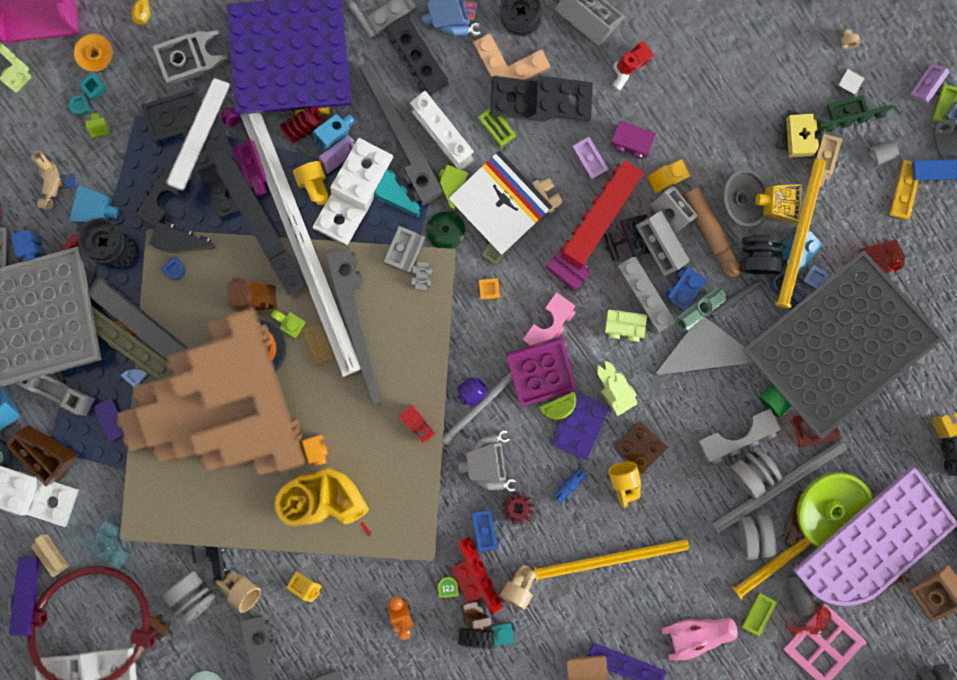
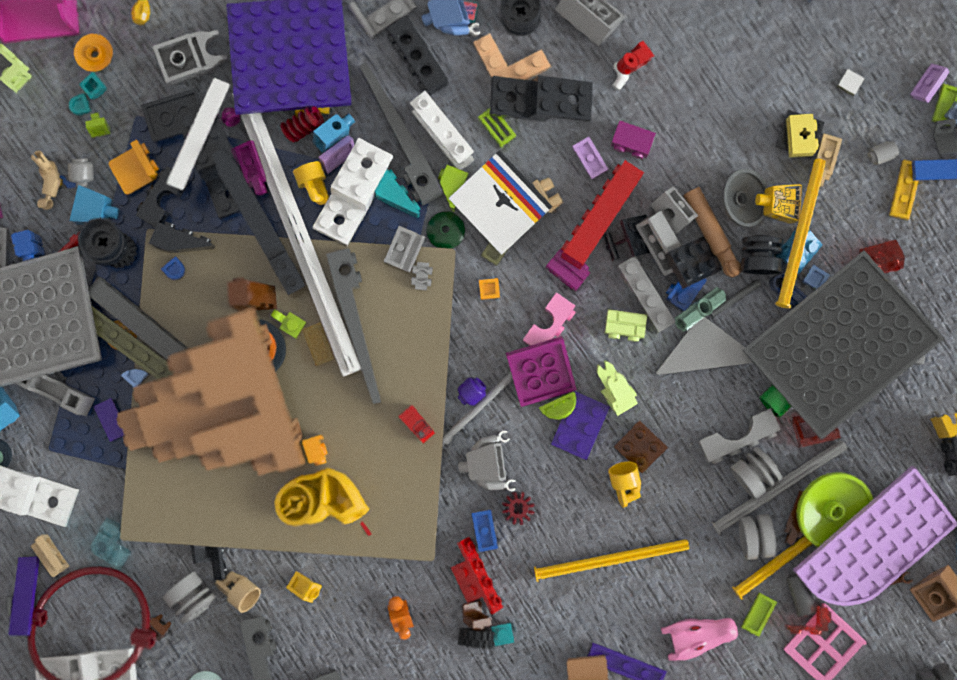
(41, 454): reddish brown wedge -> none
(80, 172): none -> light grey head
(134, 168): none -> light orange bracket
(448, 587): tile -> none
(517, 590): tan piece -> none
(569, 485): blue pin -> none
(668, 176): yellow slope -> none
(693, 262): none -> black plate
(848, 111): dark green bracket -> none
(849, 40): tan tile -> none

